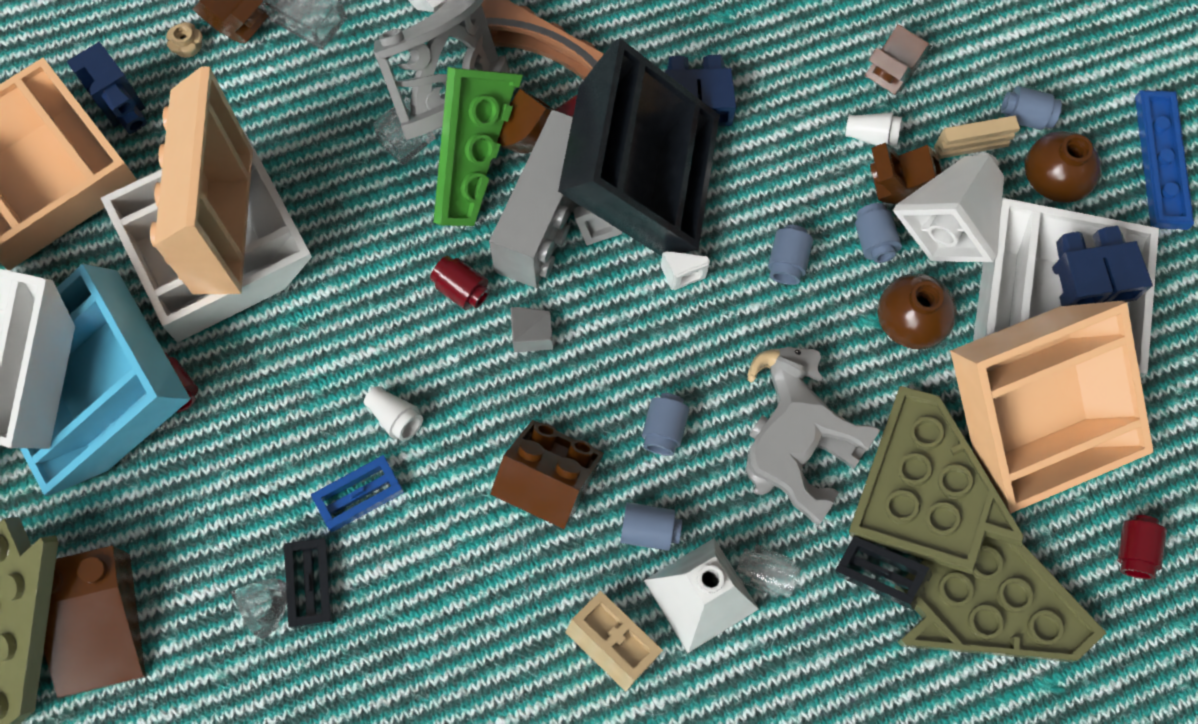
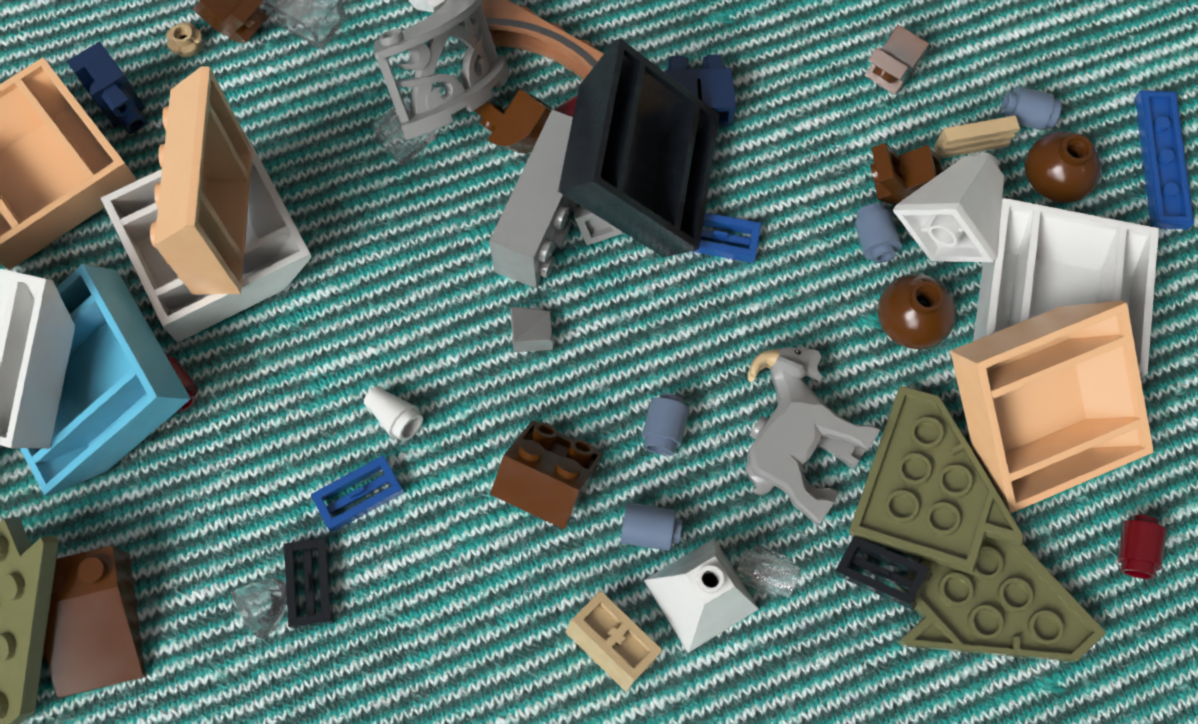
(460, 282): dark red brick -> none
(471, 127): bright green wing -> none
(683, 268): white slope -> none
(729, 251): none -> blue tile
(790, 254): sand blue brick -> none
(875, 128): white cone -> none
(1100, 273): dark blue hips -> none

